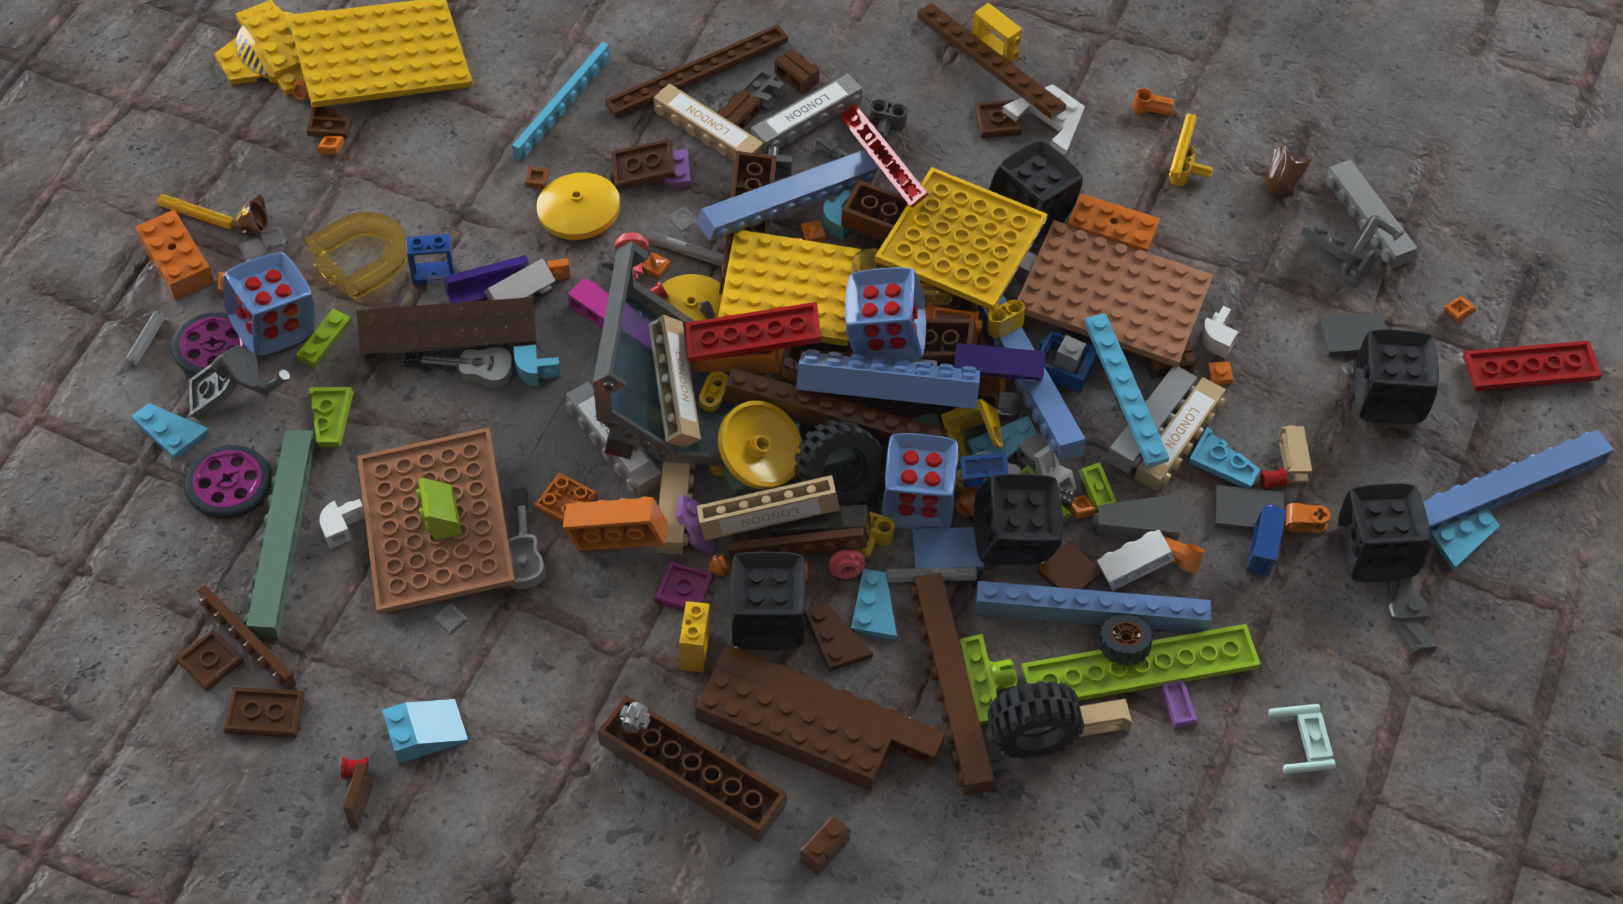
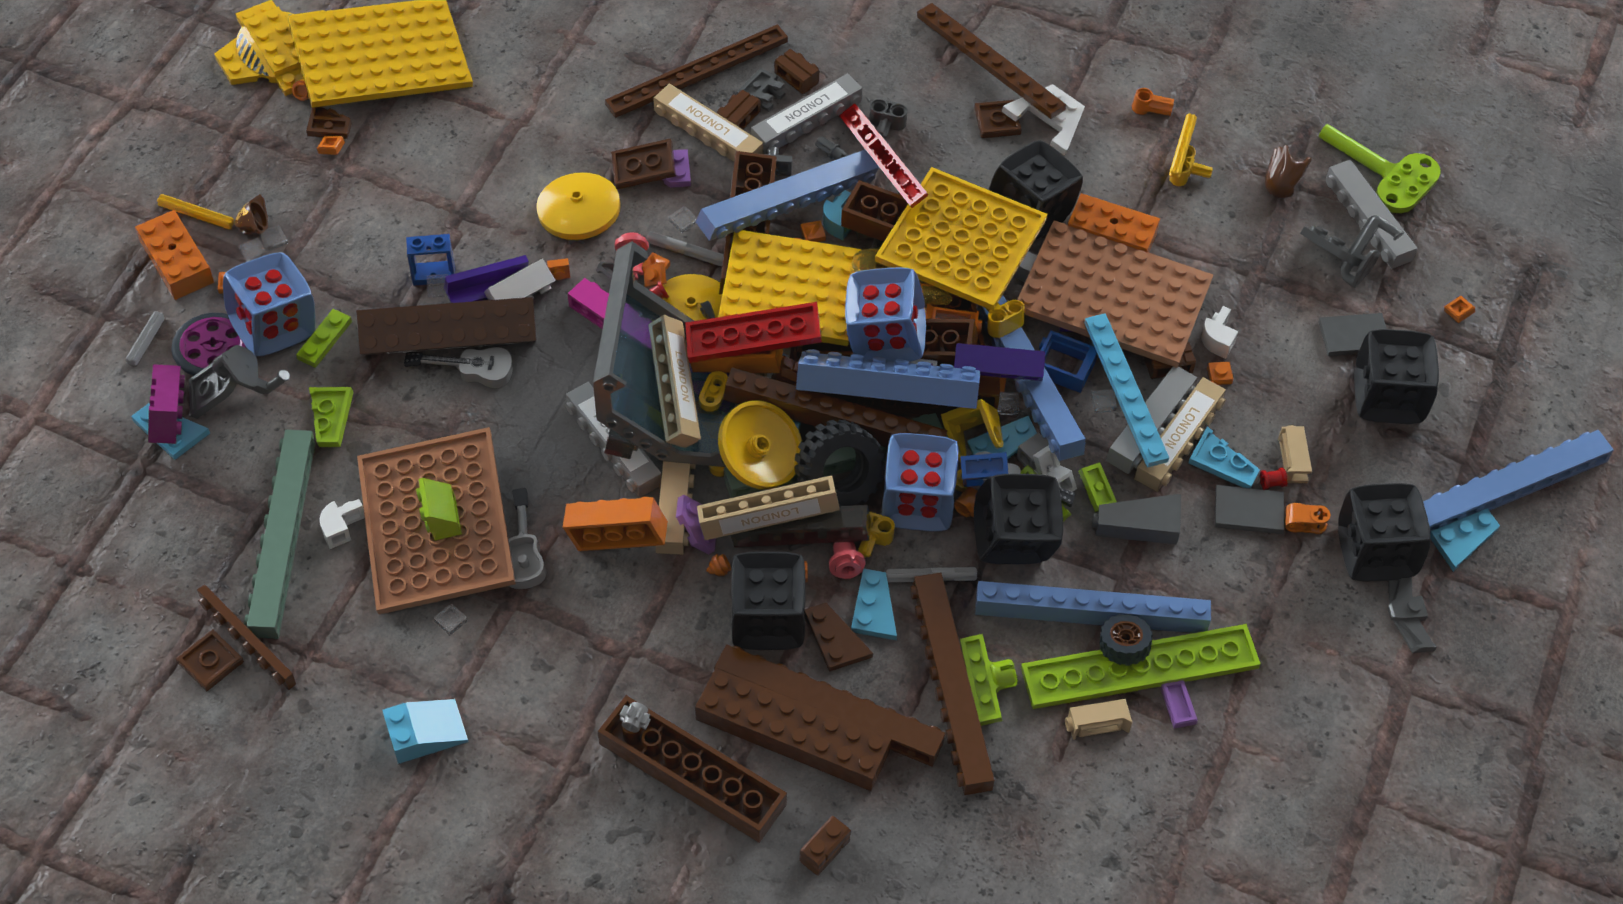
(164, 404): none -> magenta wedge
(230, 506): wedge -> none
(264, 712): reddish brown tile -> none
(348, 228): clear yellow piece -> none
(348, 766): red bush -> none
(357, 795): reddish brown tile -> none
(532, 369): medium azure brick -> none
(536, 177): dark orange plate -> none
(560, 102): medium azure plate -> none
(562, 492): orange tile -> none
(654, 273): none -> orange plate
(683, 584): magenta tile -> none
(694, 636): yellow window -> none
(803, 543): reddish brown plate -> none
(945, 548): medium blue tile -> none
(991, 18): yellow window -> none
(1035, 719): black tyre -> none
(1069, 354): light grey brick -> none
(1069, 569): reddish brown tile -> none
(1081, 507): orange tile -> none
(1135, 559): white brick -> none
(1185, 555): orange piece -> none
(1266, 540): blue window -> none
(1313, 736): light aqua plate -> none
(1402, 181): none -> lime piece
(1532, 365): red plate -> none

